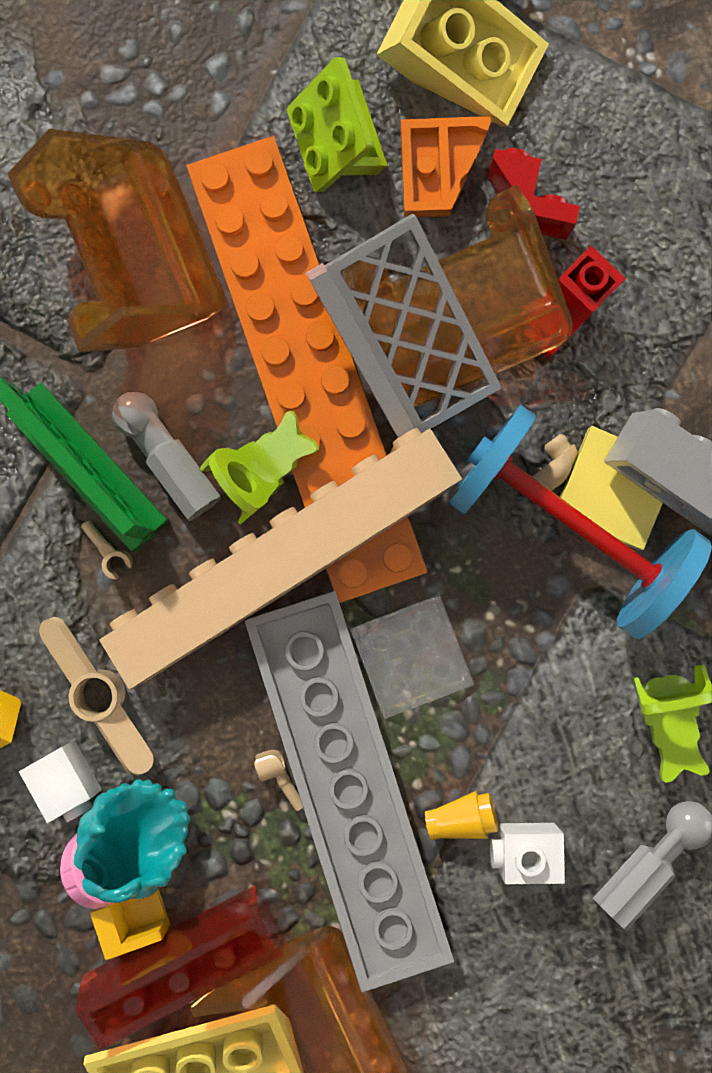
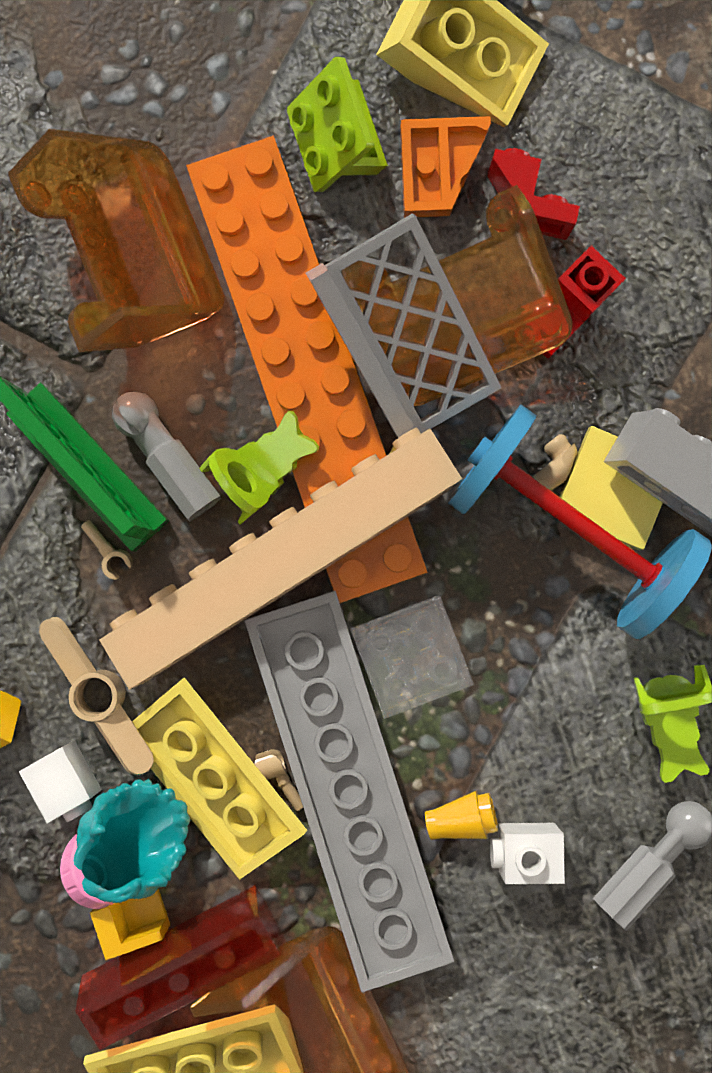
(216, 780): none -> light yellow slope

